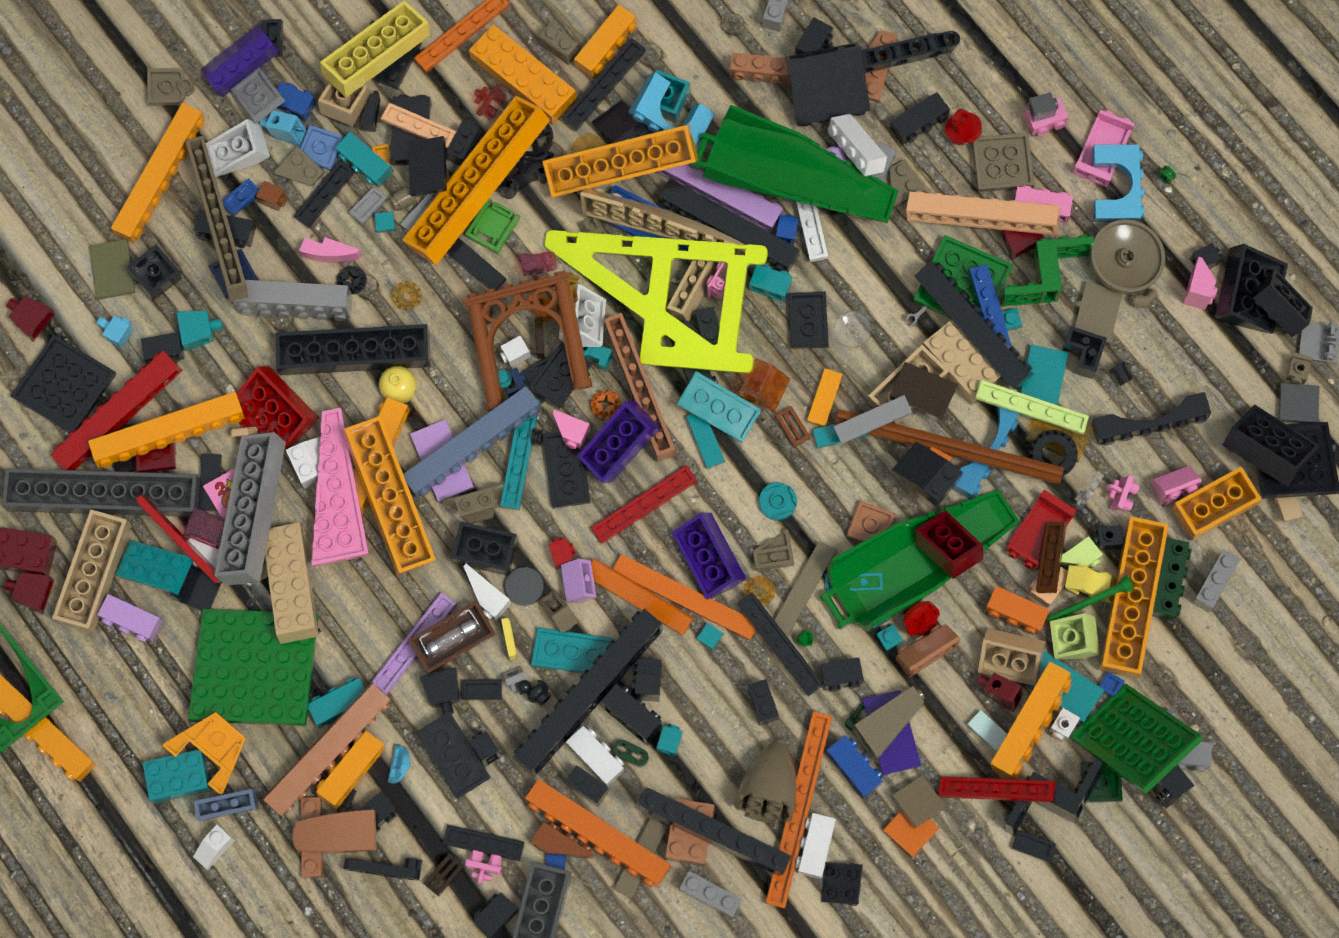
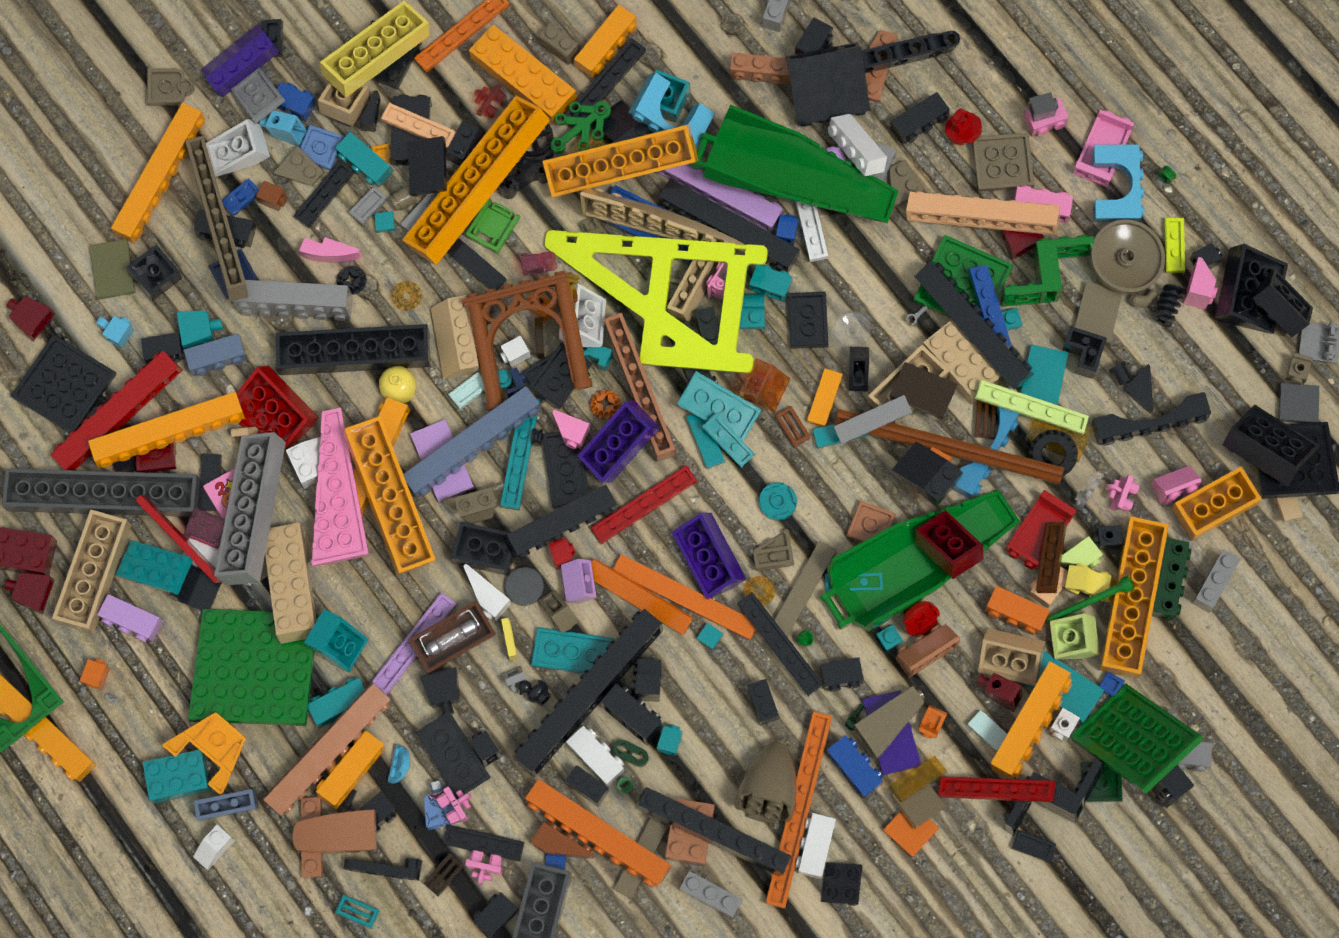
(95, 674): none -> orange brick
(215, 355): none -> sand blue brick
(336, 640): none -> teal brick
(372, 918): none -> teal tile
(434, 814): none -> medium blue torso
(455, 338): none -> tan slope
(457, 814): none -> bright pink hips
(467, 391): none -> light aqua tile
(481, 690): black tile -> none
(559, 521): none -> black brick
(582, 124): none -> green plant
(627, 788): none -> green hinge
(728, 440): none -> teal tile
(753, 312): none -> teal brick
(858, 368): none -> black slope
(917, 779): none -> clear yellow tile
(932, 722): none -> orange bracket
(985, 424): none -> reddish brown tile
(1141, 389): none -> black tile
(1165, 304): none -> black piece
(1174, 245): none -> neon yellow tile

